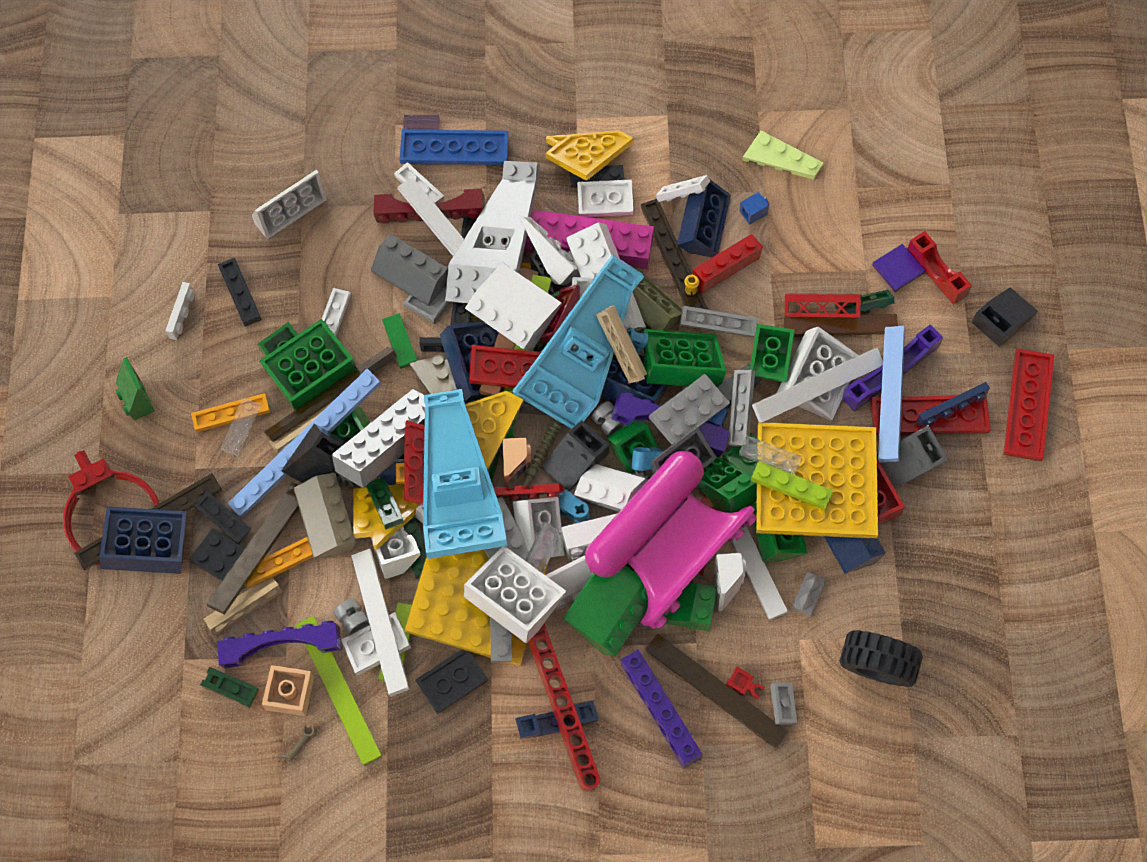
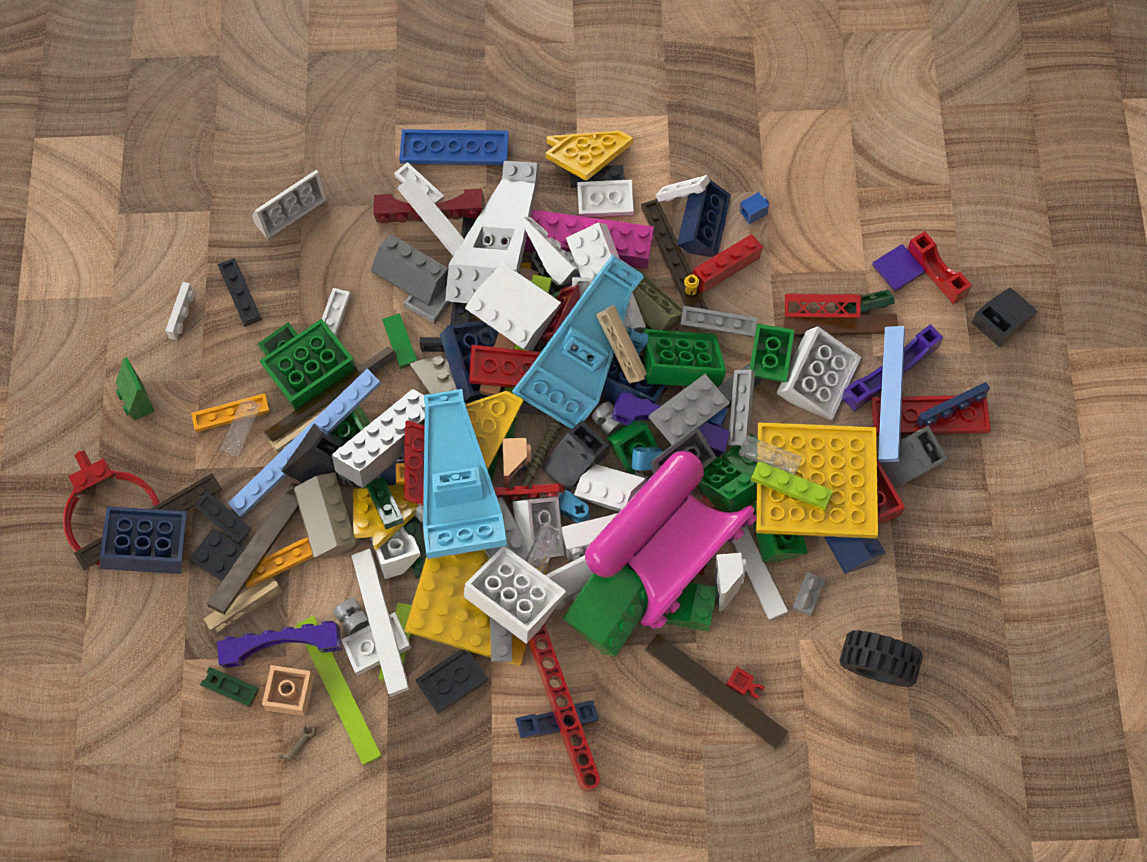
(421, 122): clear purple tile -> none
(661, 709): dark purple brick -> none
(775, 153): yellowish green wing -> none
(783, 703): light grey plate -> none
(817, 385): white tile -> none
(1028, 405): red plate -> none

